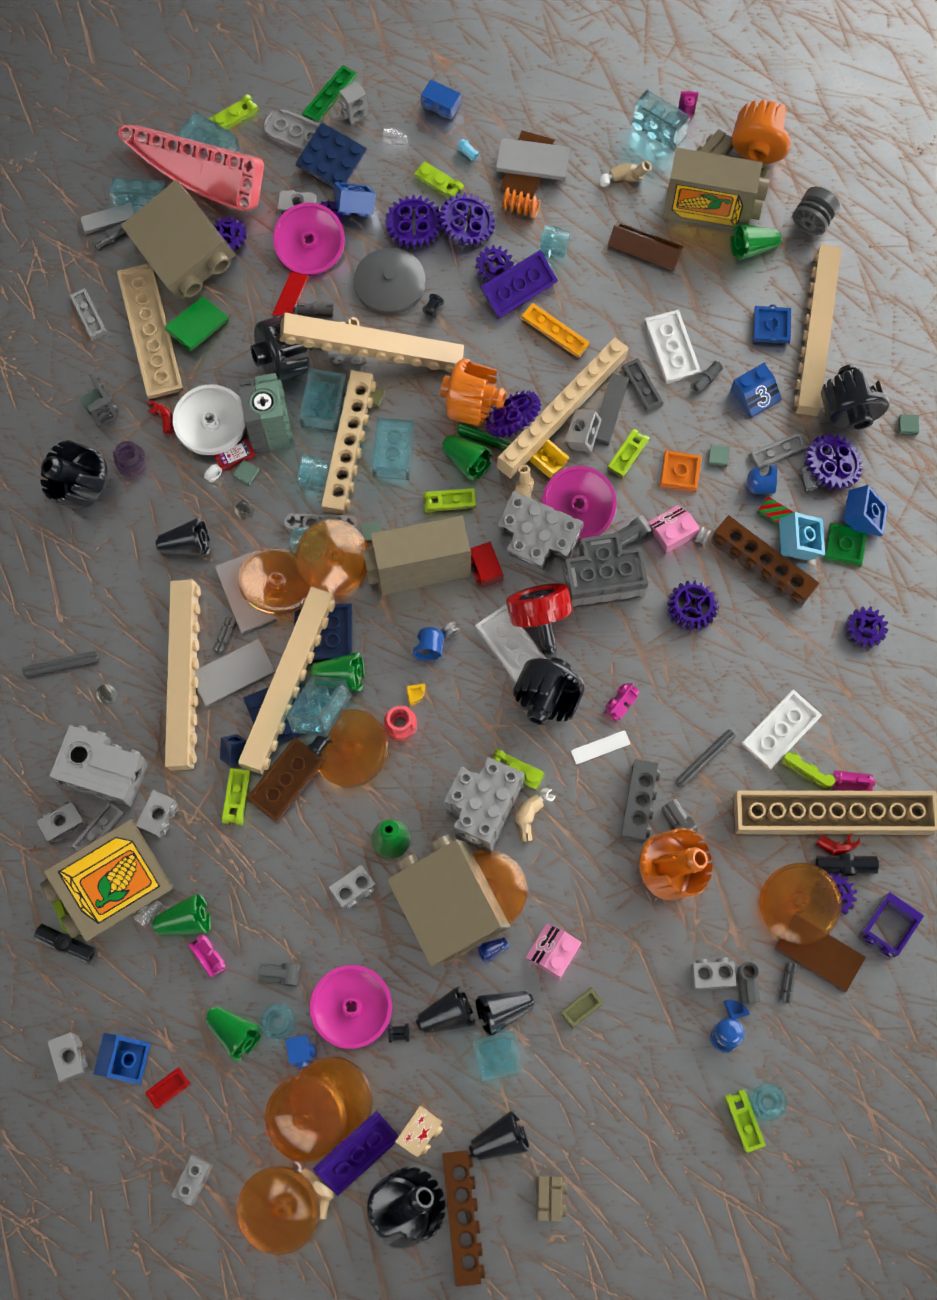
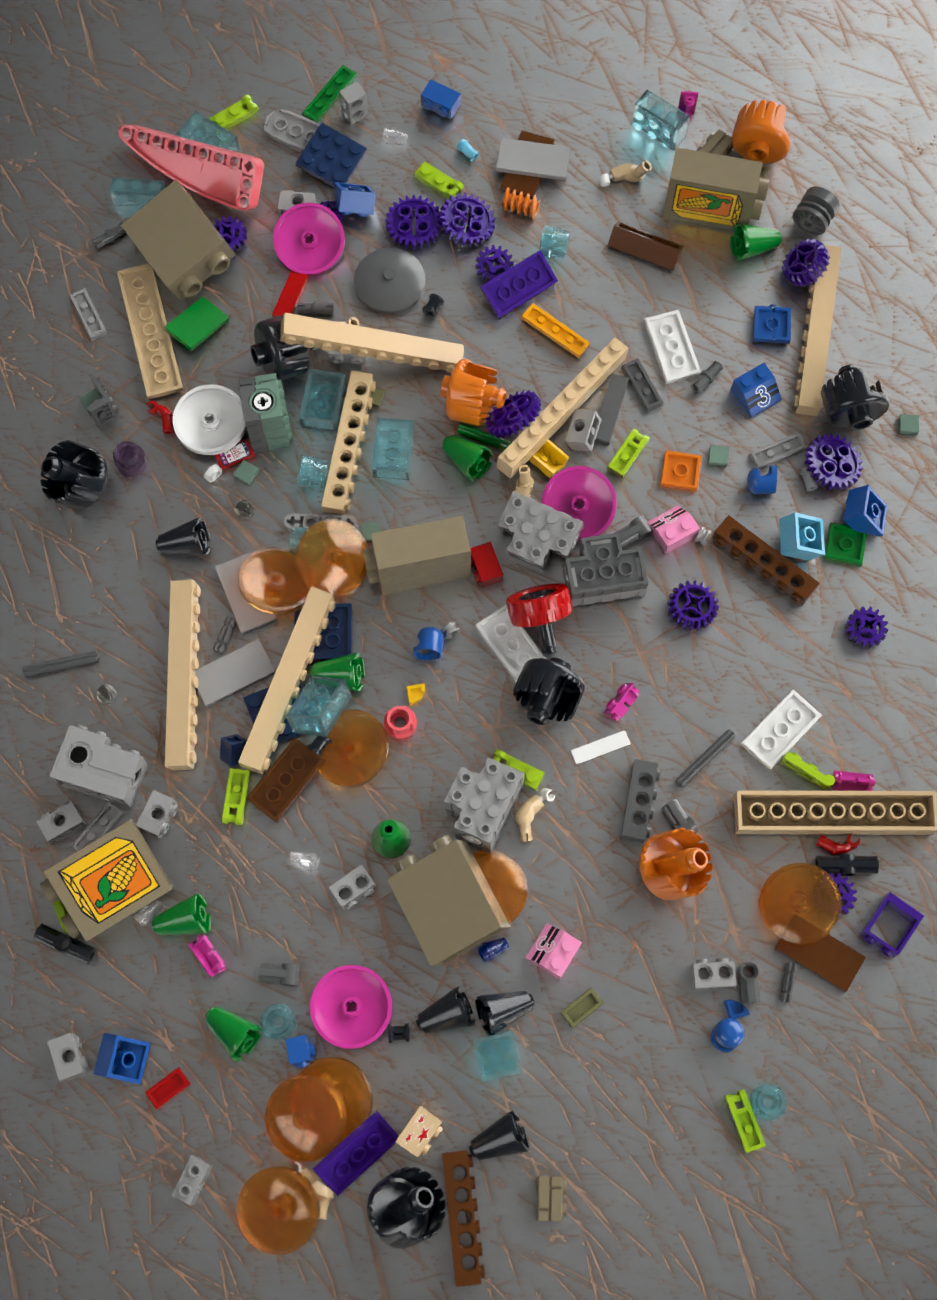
(107, 218): light grey tile -> none
(307, 860): none -> clear cone
(449, 500): lime plate -> none
(773, 510): tile -> none
(806, 262): none -> dark purple gear

